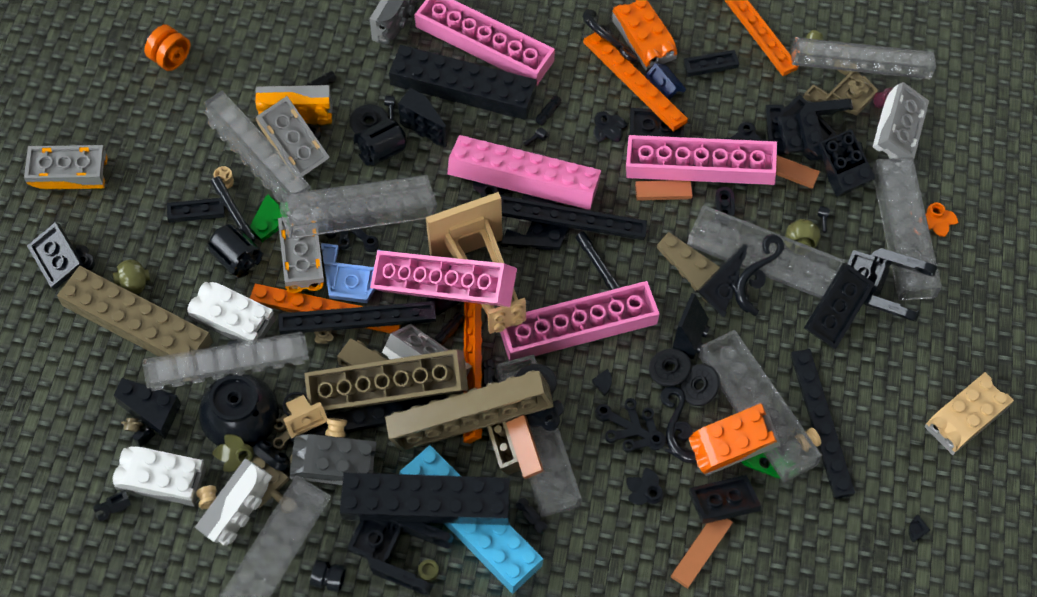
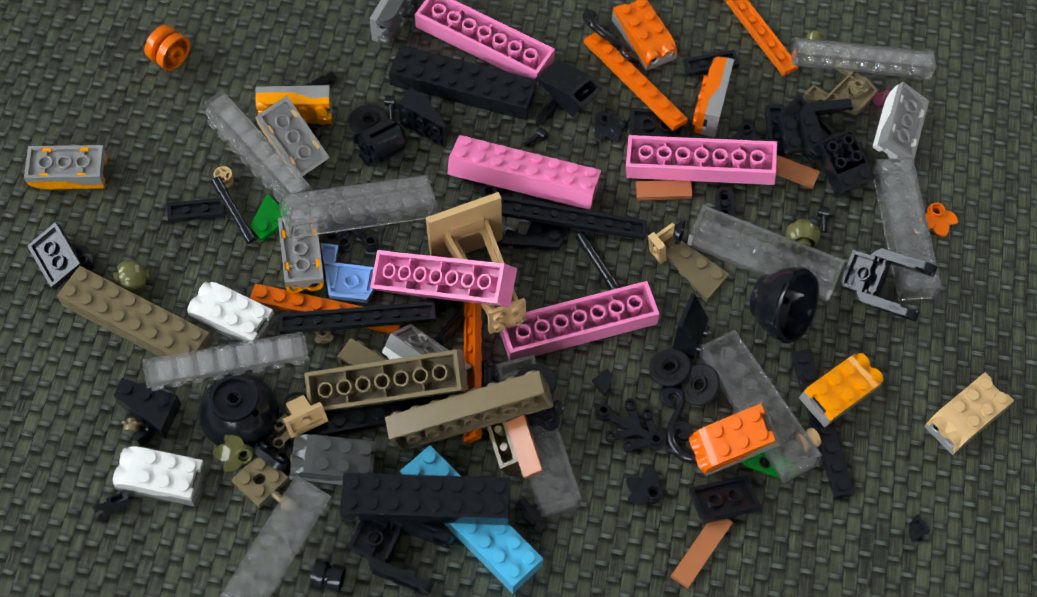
(207, 495): tan wheel -> none
(234, 250): black cylinder -> none
(235, 503): white piece -> none
(336, 427): tan wheel -> none
(428, 570): olive tile -> none
(569, 86): none -> black slope
(656, 241): none -> tan piece
(664, 80): dark blue panel -> none
(712, 96): none -> piece
(718, 287): black wing -> none
(760, 277): black plant -> none
(785, 302): none -> black piece
(839, 305): black plate -> none
(841, 388): none -> light orange piece

